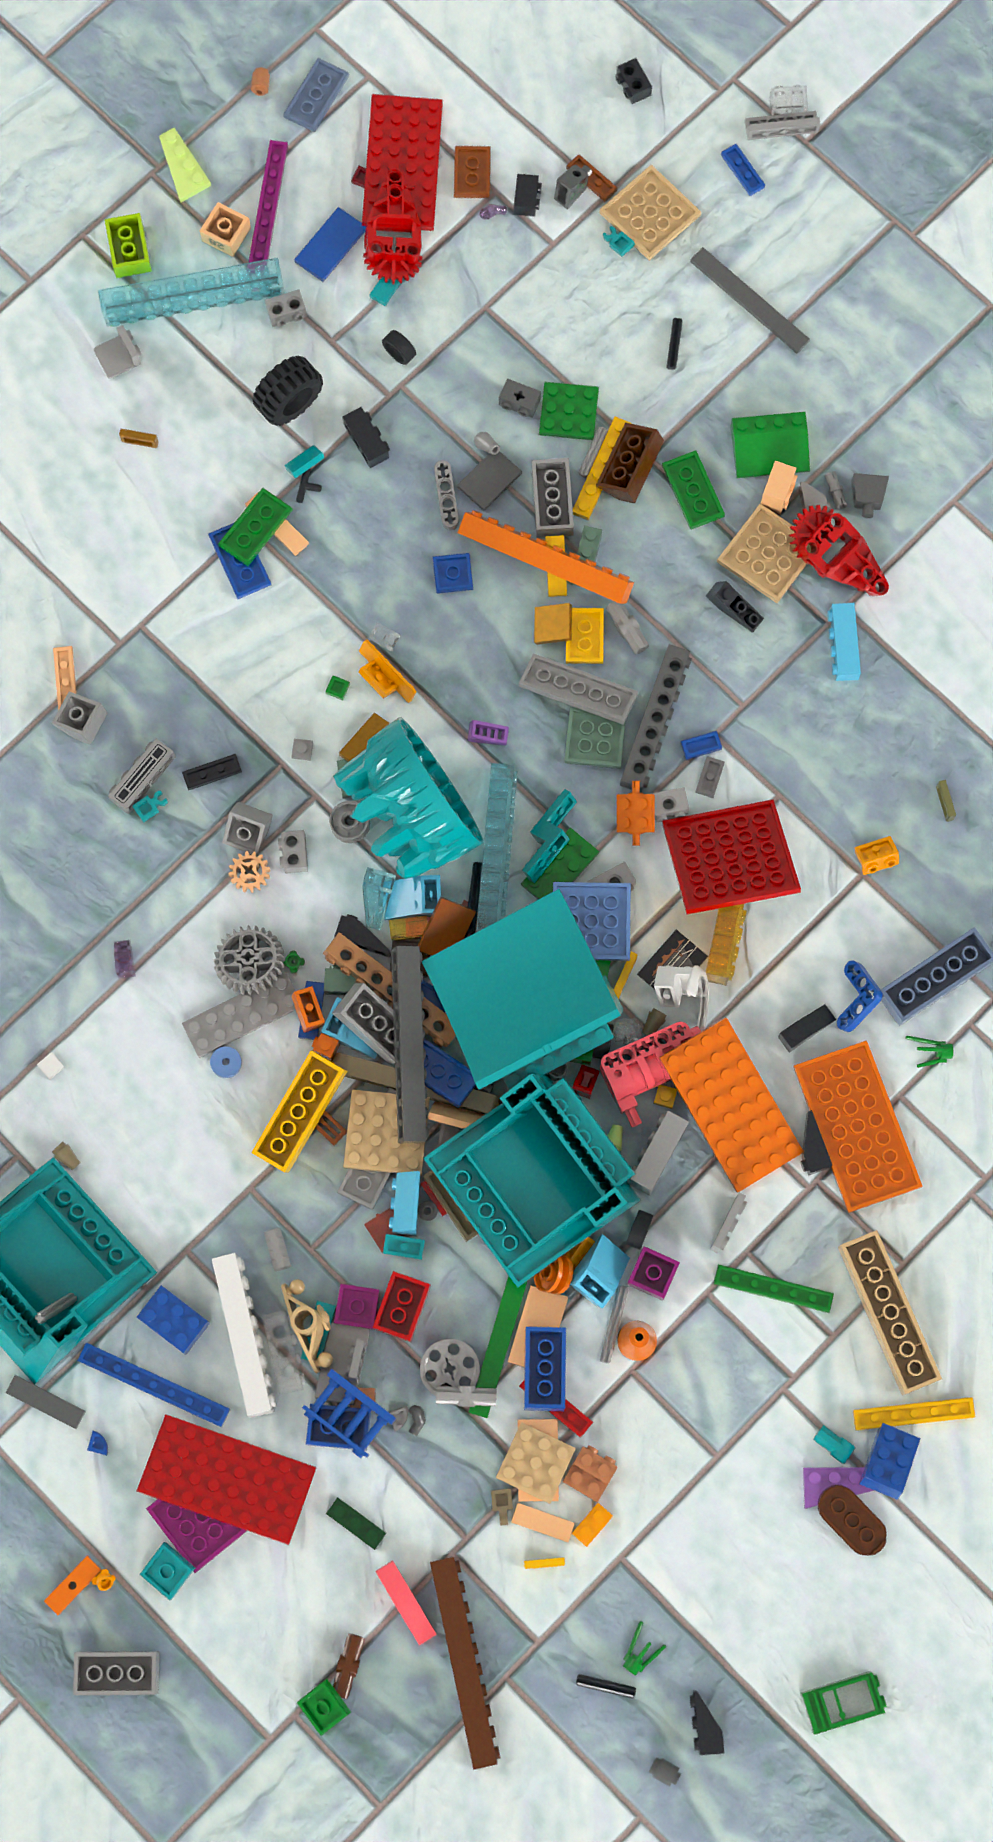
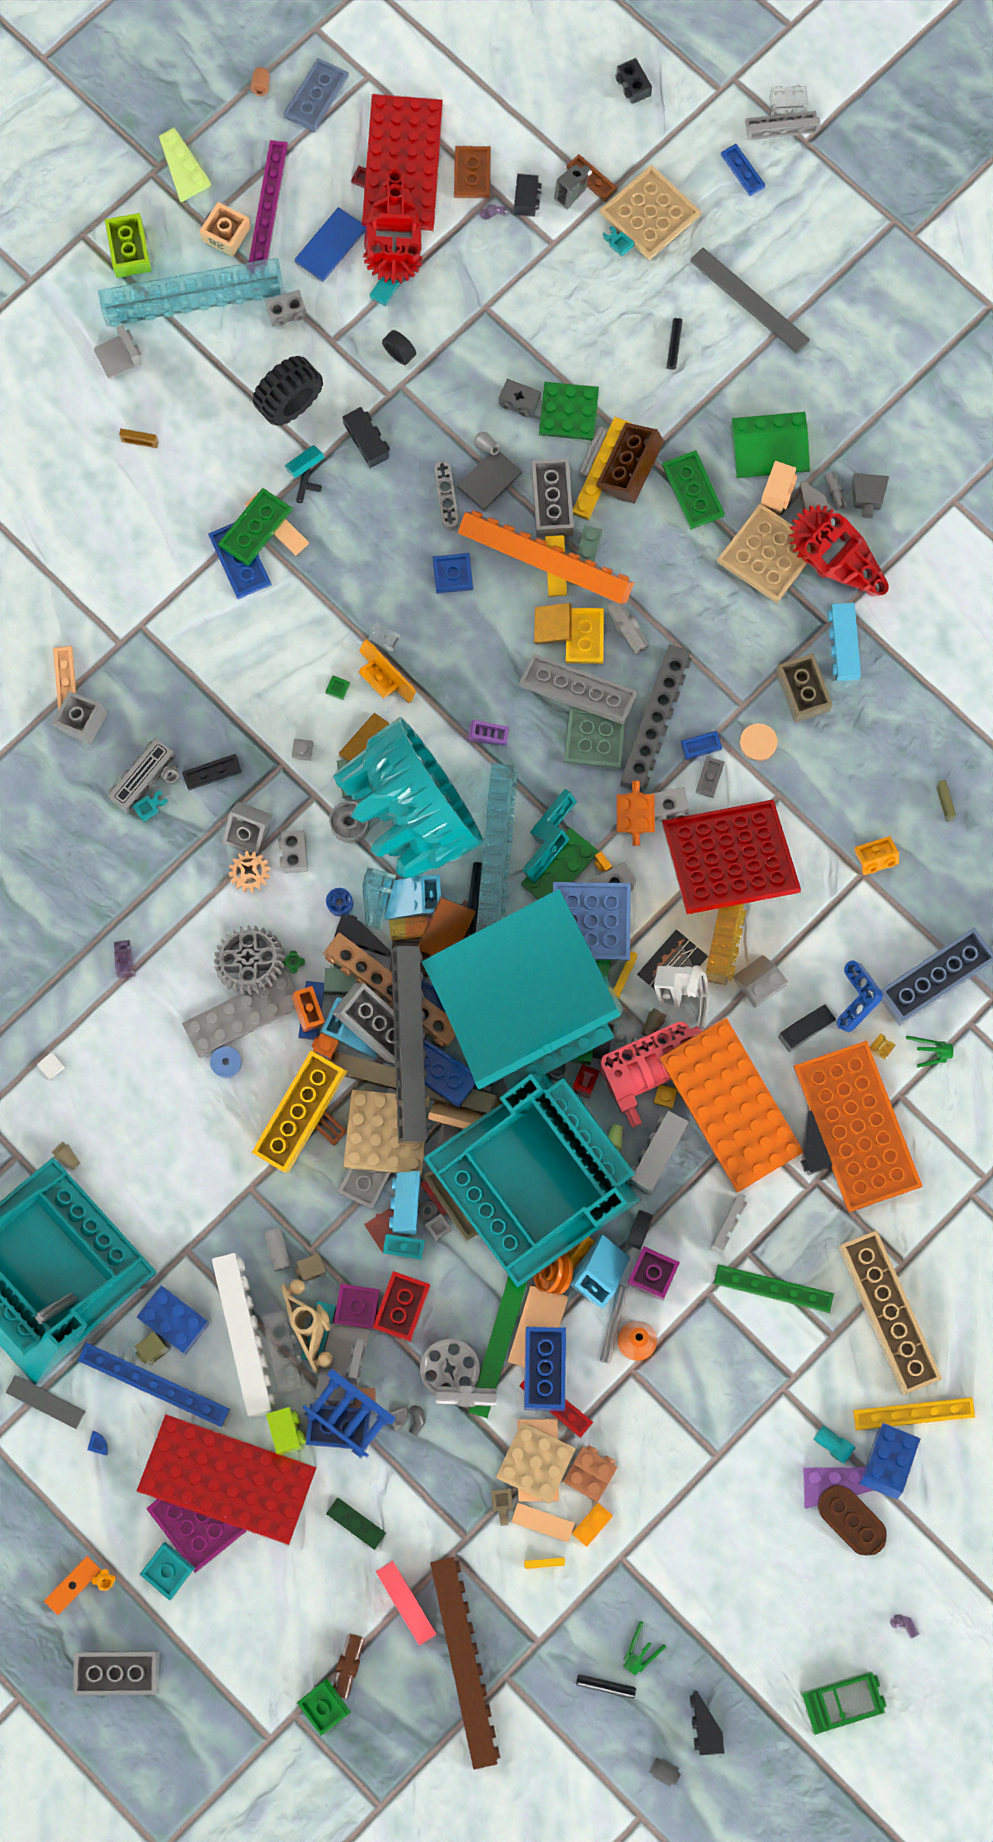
(151, 1348): none -> olive brick
(172, 777): none -> light grey plate
(285, 1431): none -> lime brick
(310, 1268): none -> dark tan brick
(332, 899): none -> blue wheel
(438, 1227): none -> light grey plate
(602, 863): none -> light orange plate
(734, 605): black slope -> none
(758, 742): none -> light nougat tile
(760, 980): none -> light grey slope
(804, 688): none -> dark tan brick
(886, 1048): none -> clear yellow wheel
(906, 1623): none -> clear purple arm

